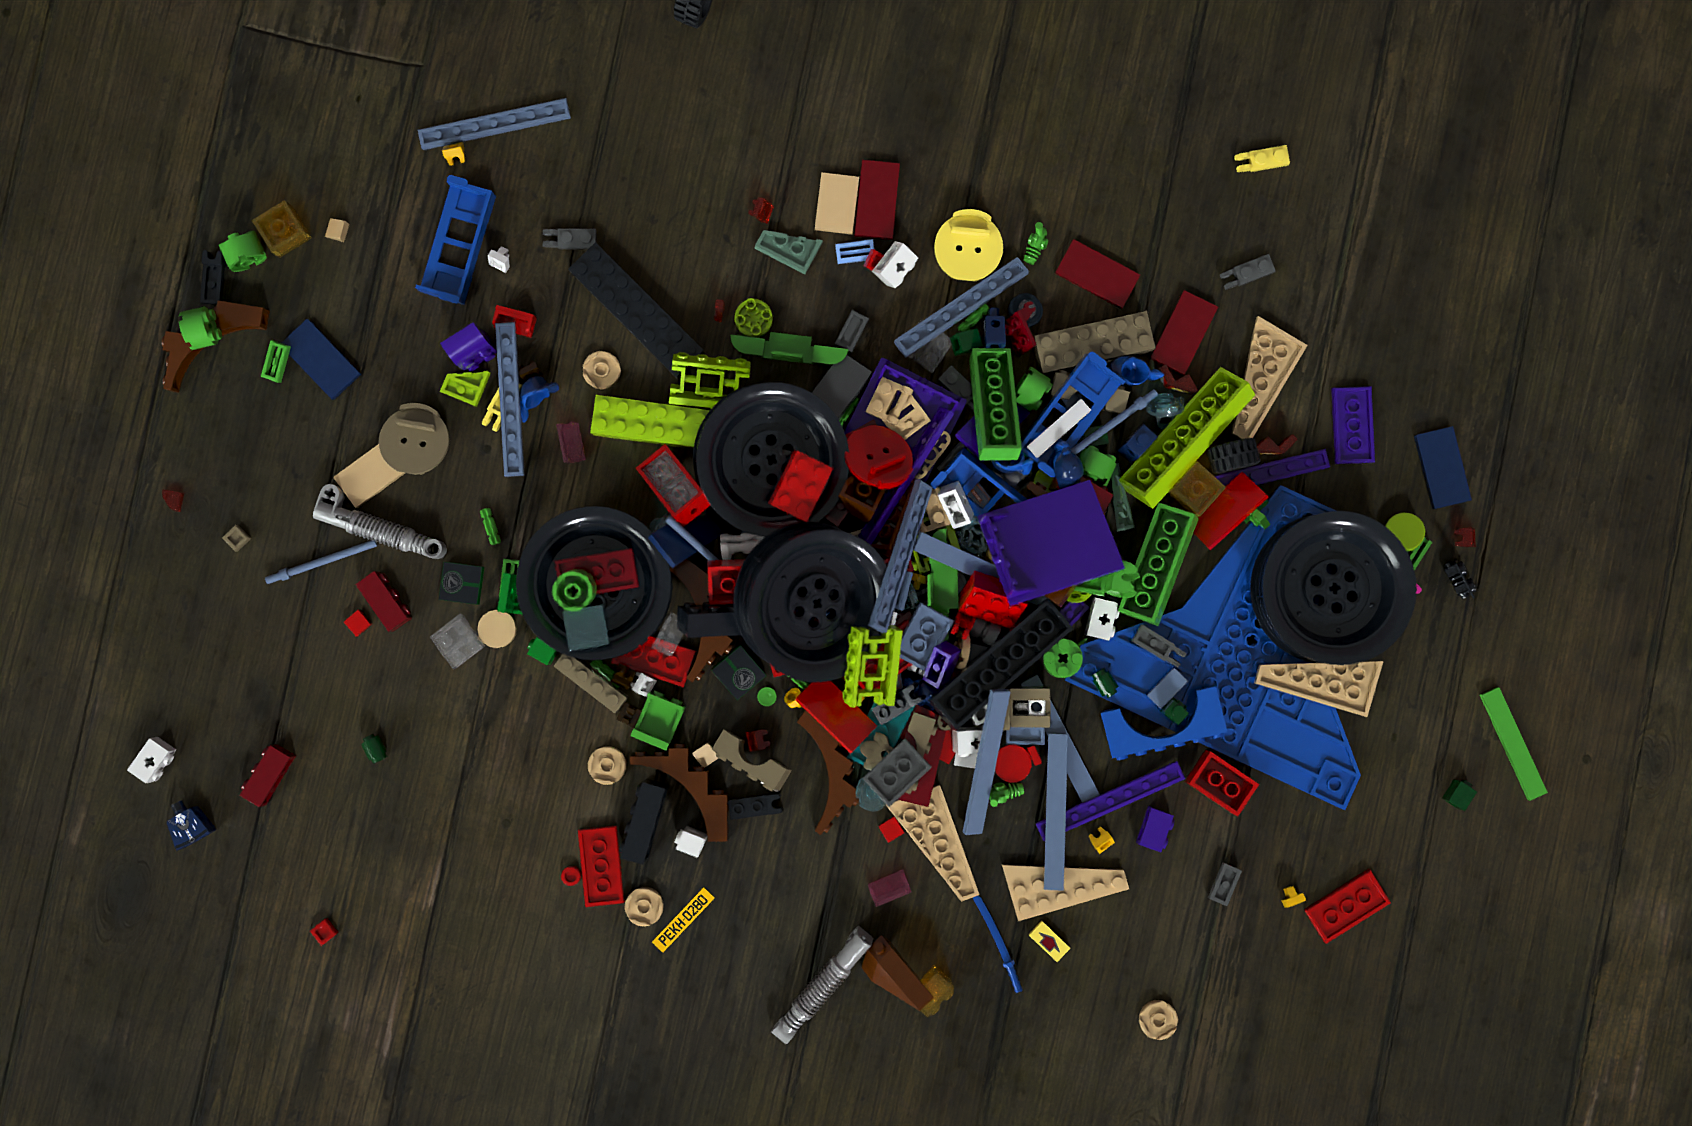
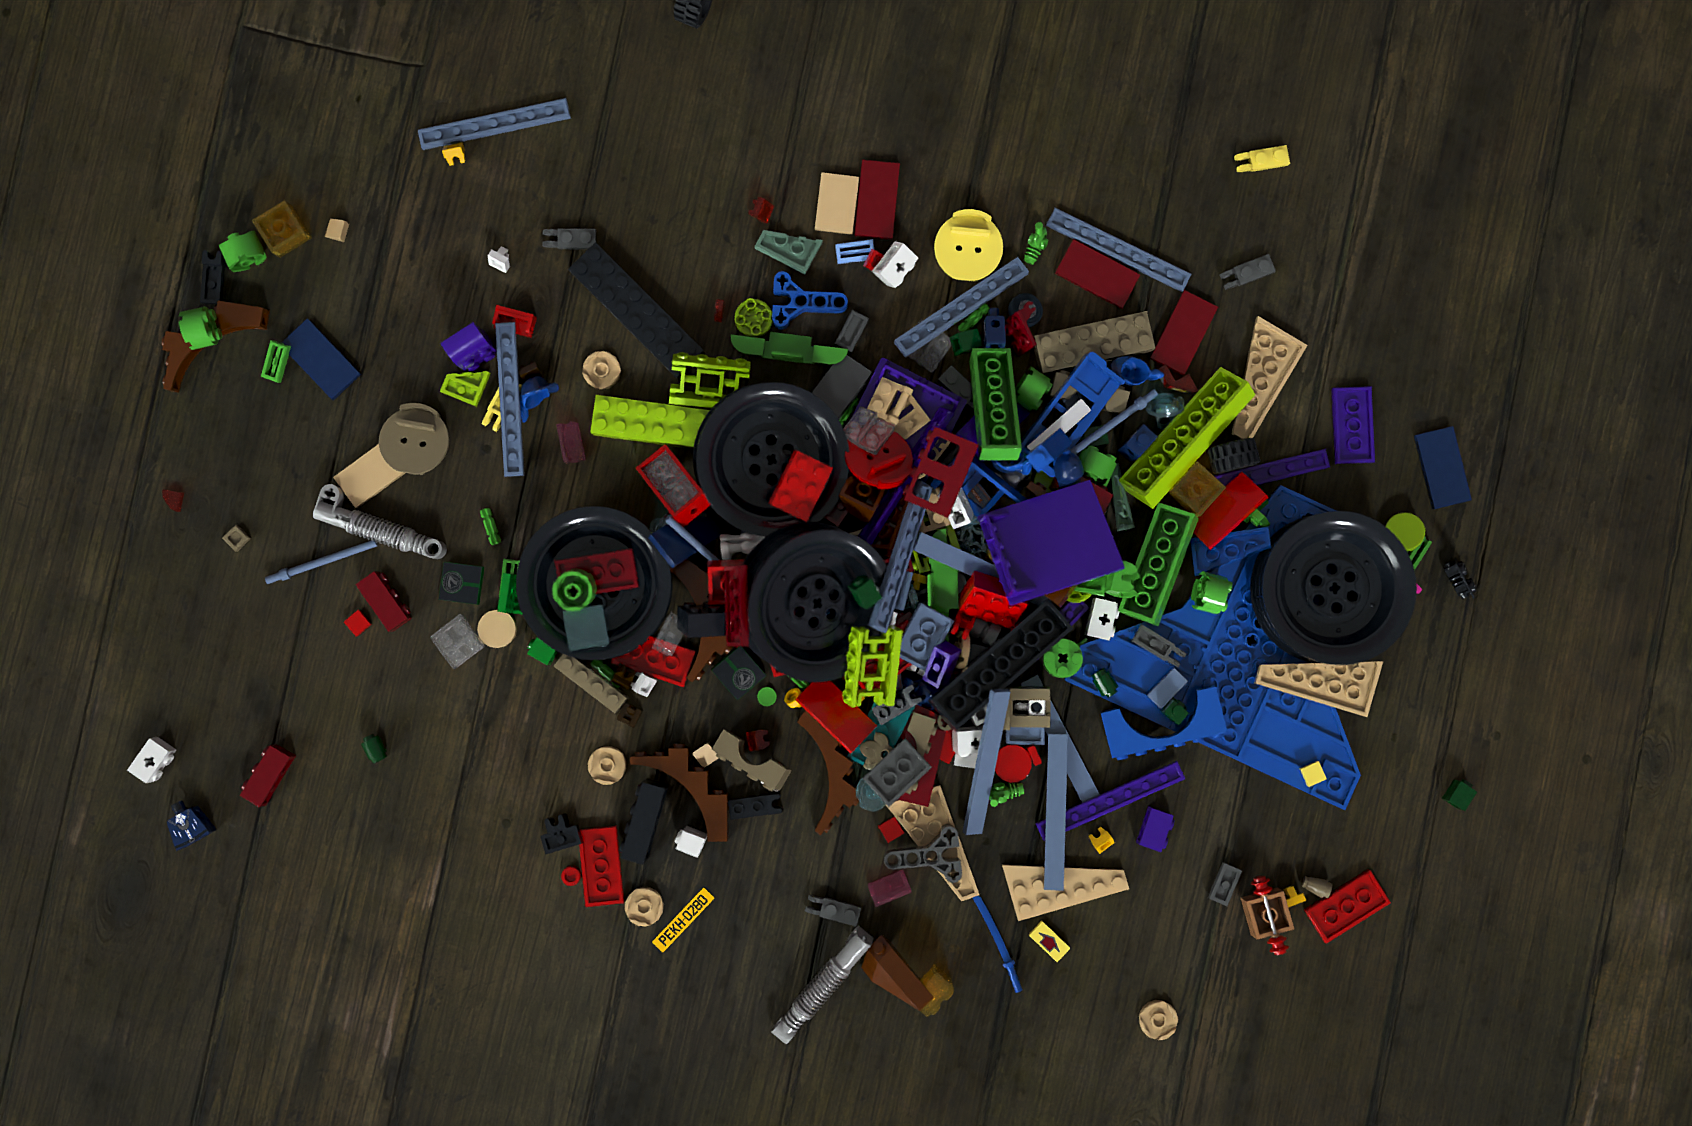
(324, 931): red tile -> none
(469, 205): blue piece -> none
(560, 835): none -> black plate
(658, 720): bright green panel -> none
(736, 605): none -> dark red tile
(794, 292): none -> blue beam
(835, 910): none -> dark grey hinge
(864, 591): none -> dark green brick
(868, 430): none -> clear slope
(939, 863): none -> dark grey beam
(951, 476): none -> dark red window
(1049, 449): none -> blue slope
(1118, 249): none -> sand blue tile
(1211, 593): none -> bright green brick
(1221, 782): red brick -> none
(1230, 549): none -> blue wing
(1268, 447): clear red slope -> none
(1268, 914): none -> medium nougat brick
(1313, 773): none -> light yellow tile
(1317, 886): none -> dark tan cone
(1468, 537): clear red tile -> none
(1513, 743): bright green tile -> none

